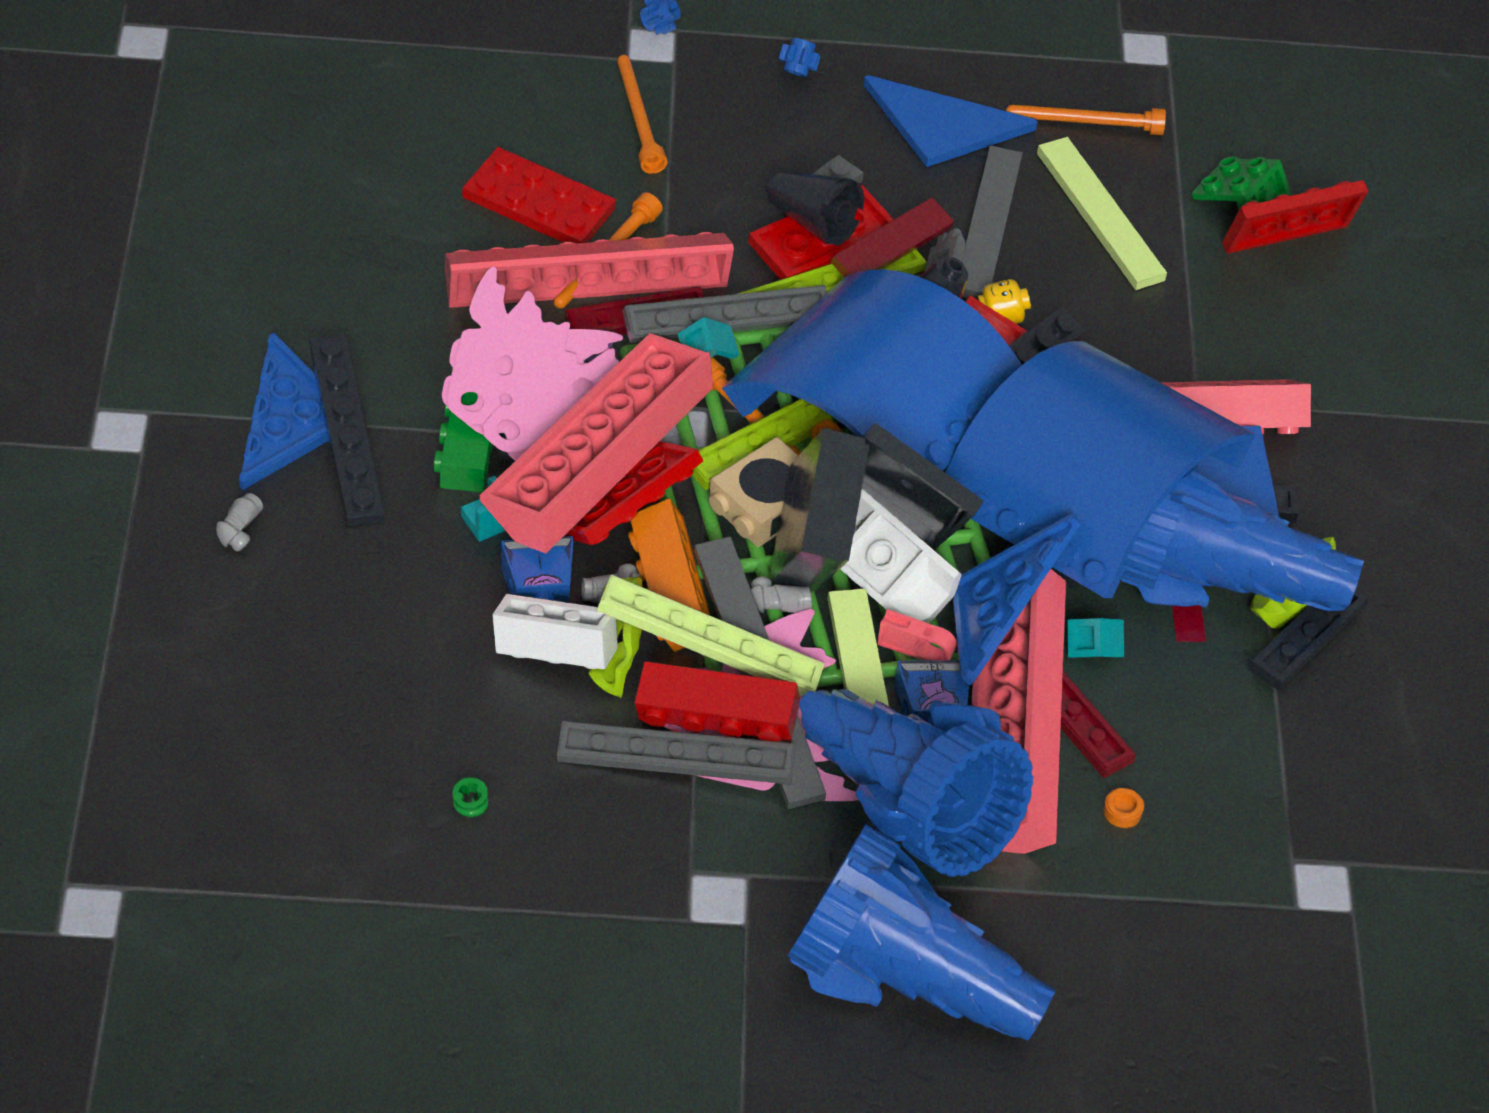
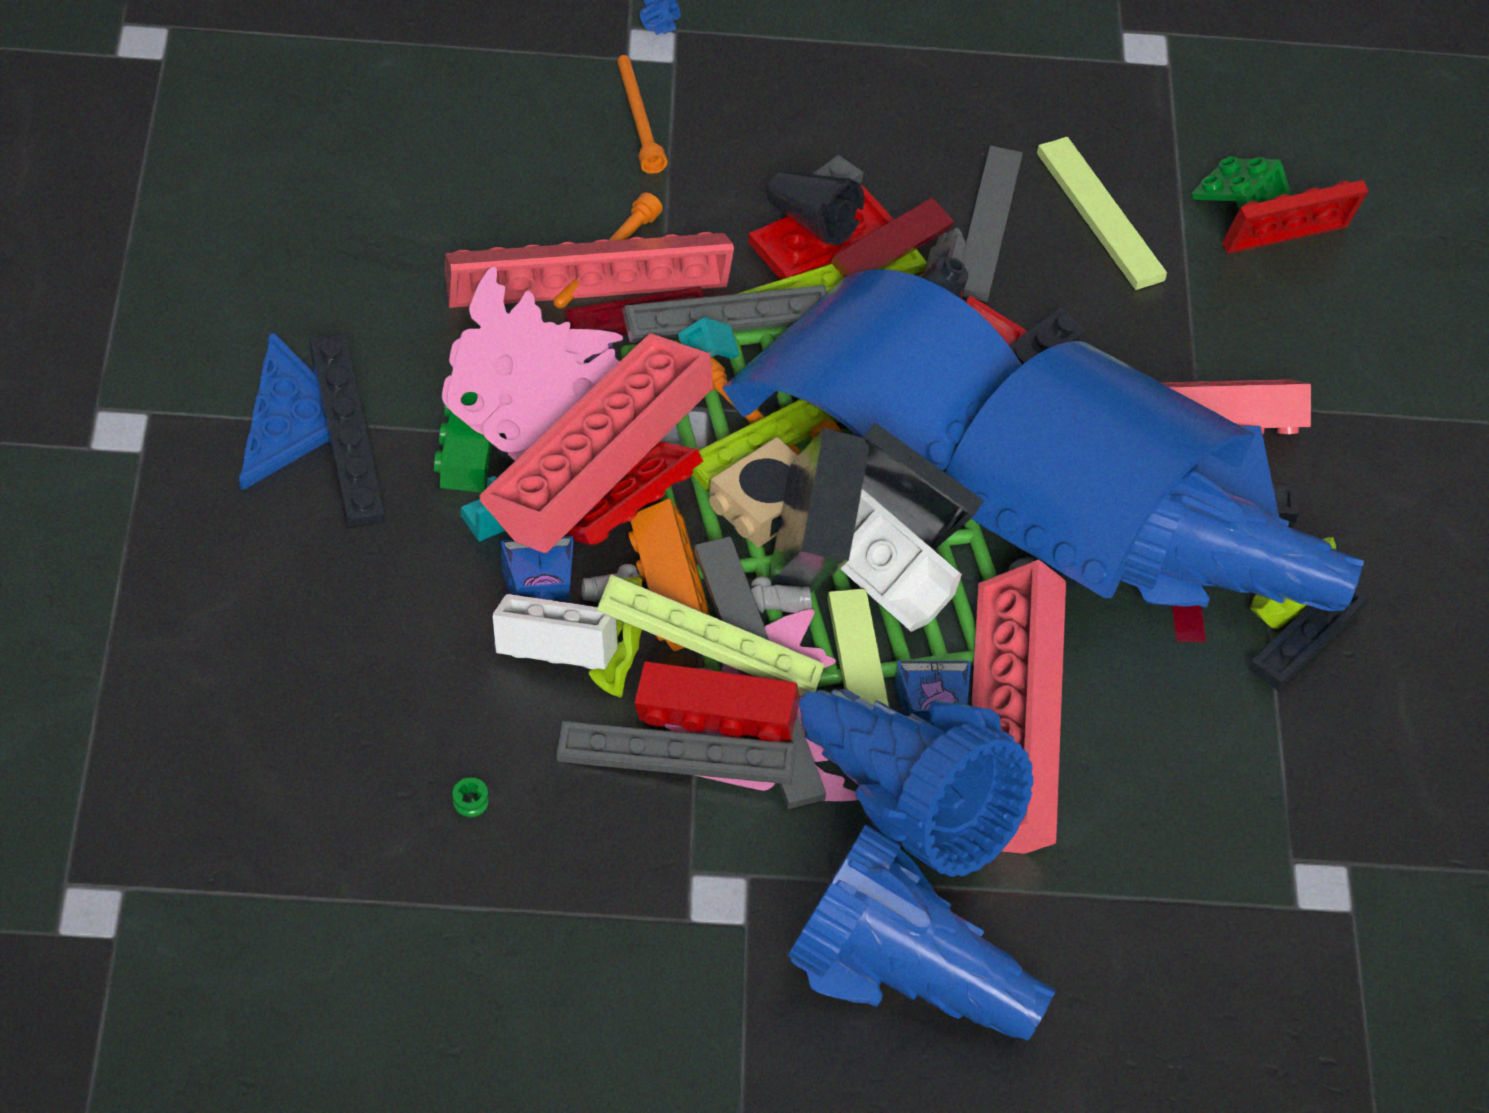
(239, 516): light grey arm -> none
(538, 197): red plate -> none
(799, 57): blue gear -> none
(914, 637): coral piece -> none
(943, 125): blue tile -> none
(998, 591): blue tile -> none
(1006, 299): yellow head -> none
(1092, 732): dark red tile -> none
(1095, 638): teal panel -> none
(1123, 808): orange tile -> none
(1150, 121): orange piece -> none

